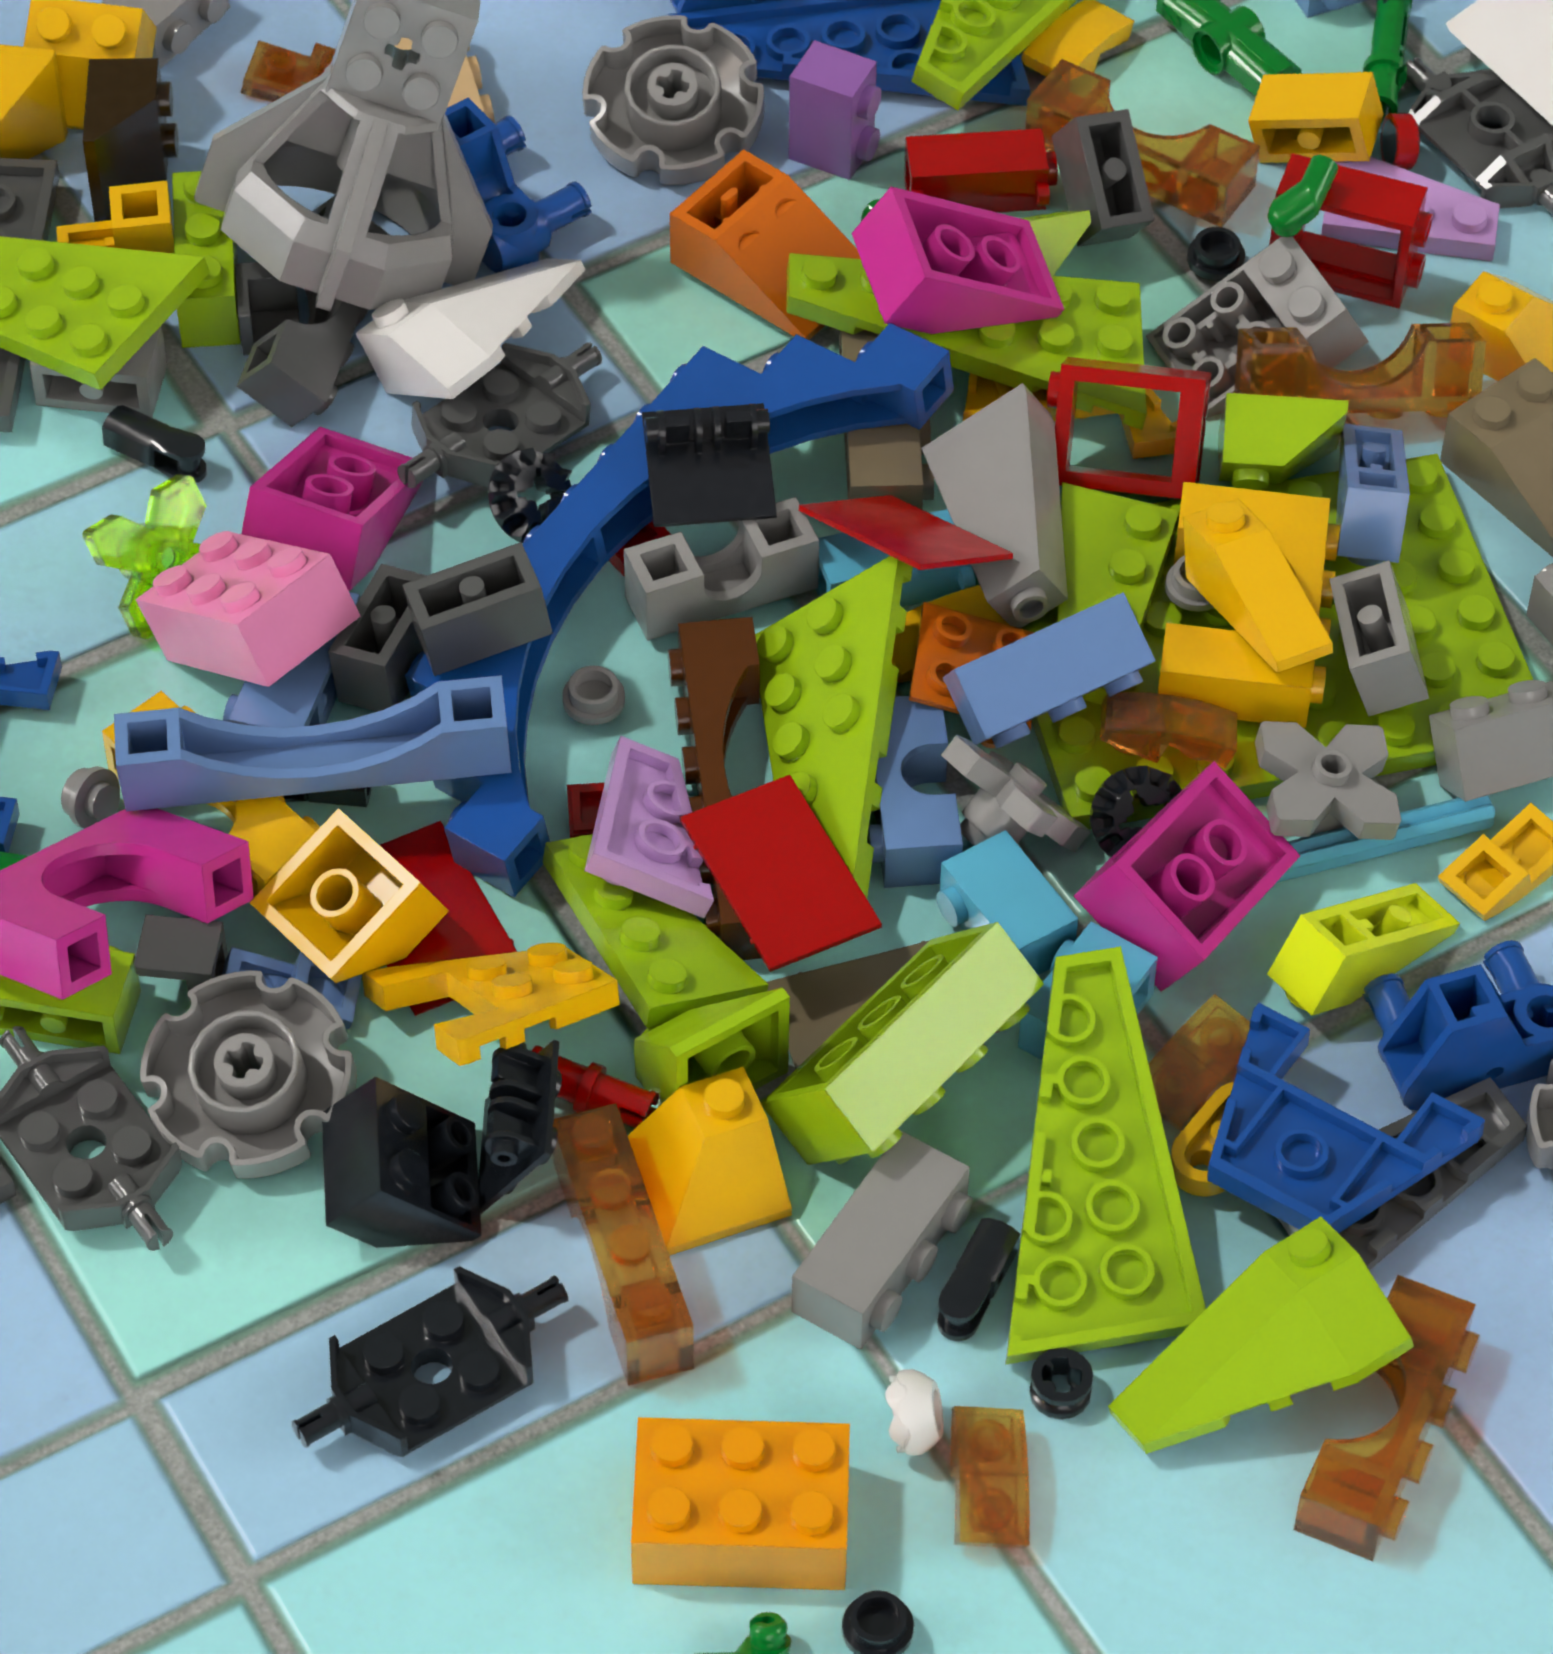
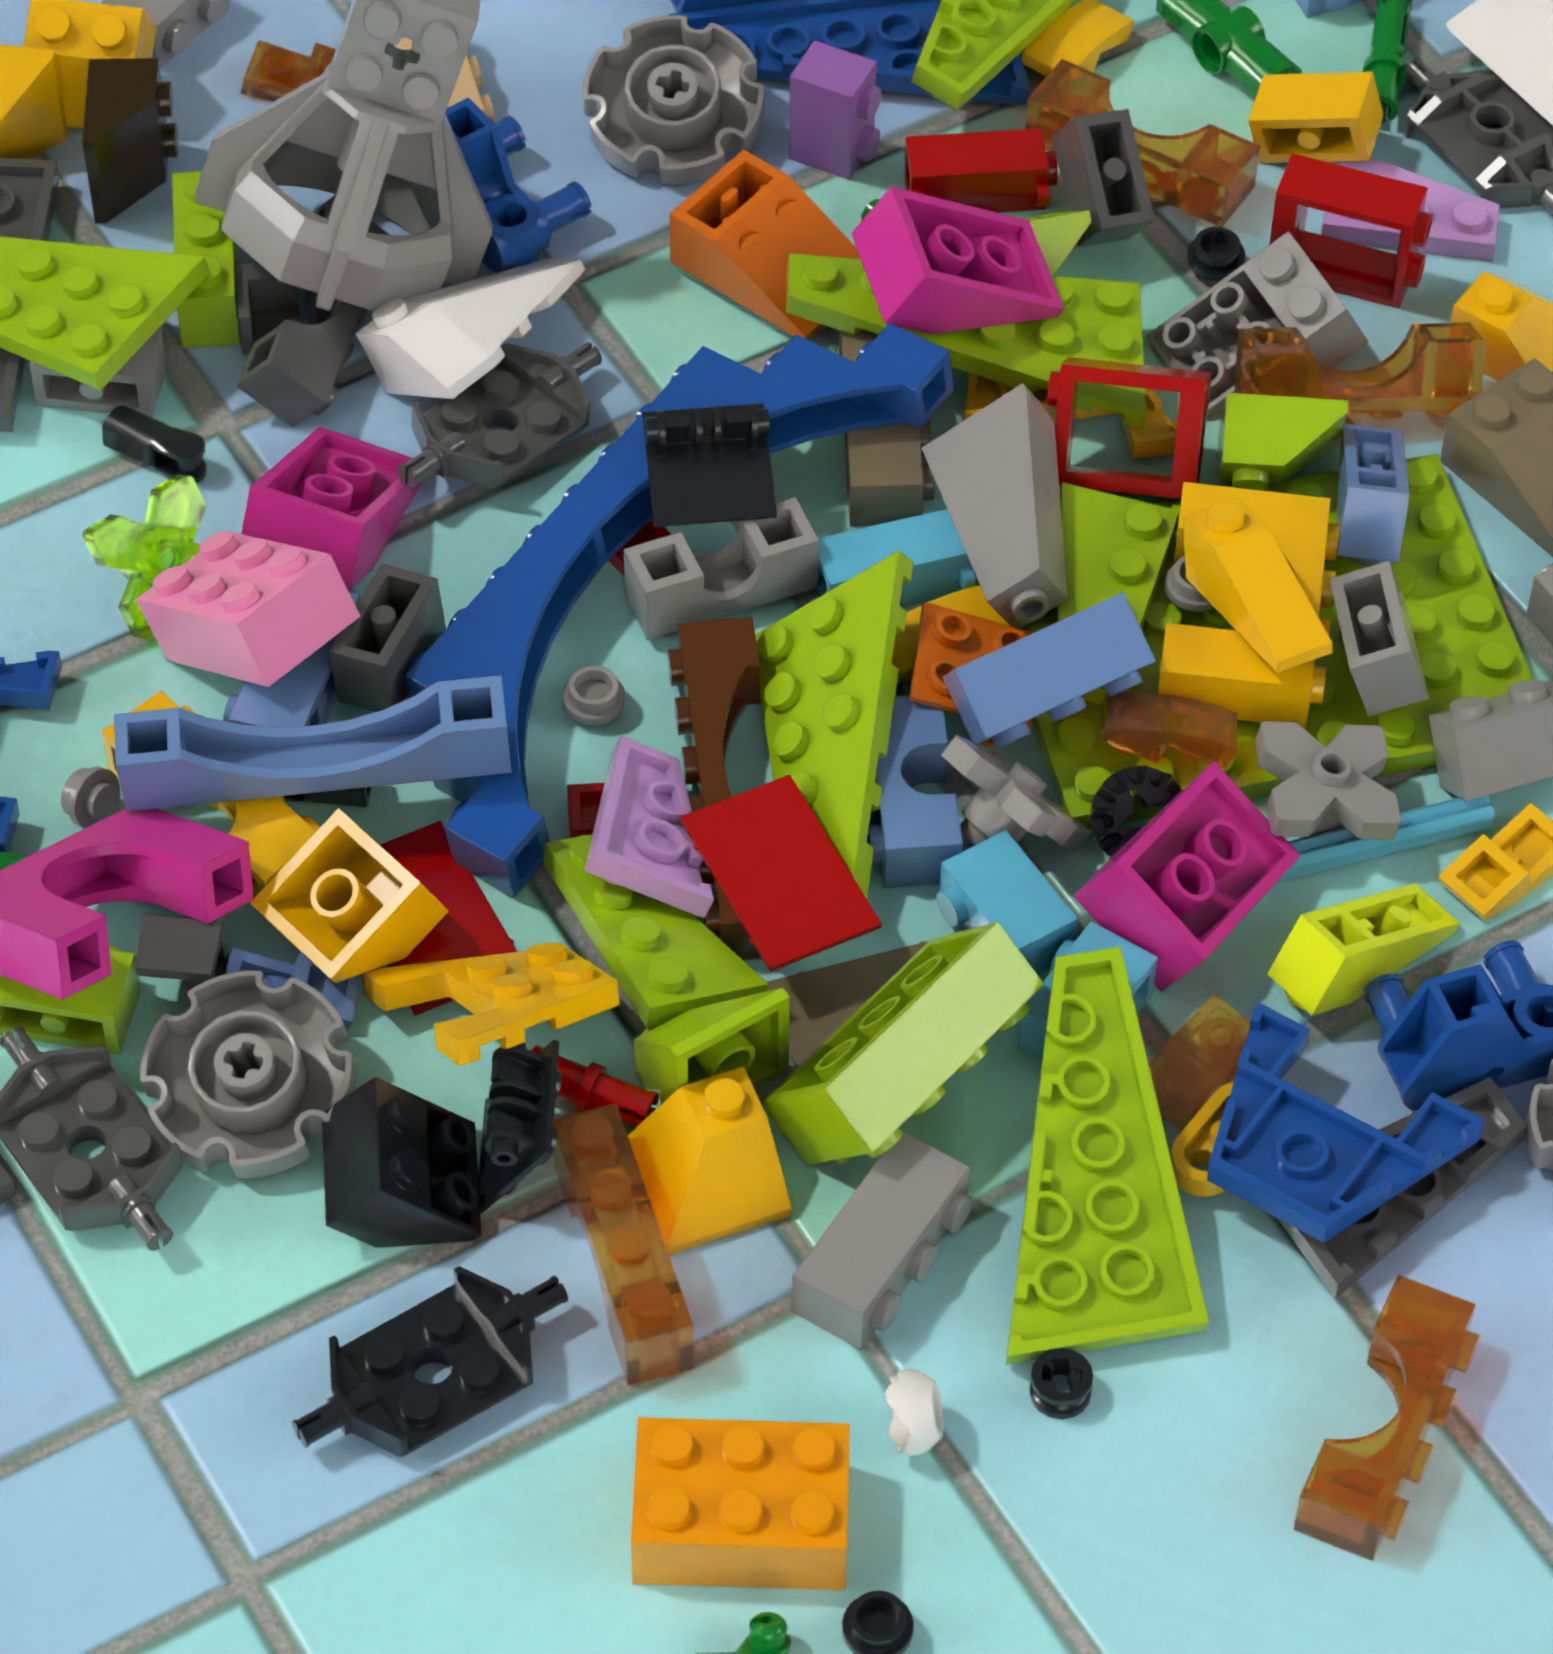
(138, 220): yellow brick -> none
(477, 608): dark grey brick -> none
(515, 475): black gear -> none
(905, 532): red window -> none
(976, 1278): black bar -> none
(990, 1477): clear orange slope -> none
(1282, 1327): lime wedge -> none
(1304, 199): green arm -> none
(1400, 140): red tile -> none

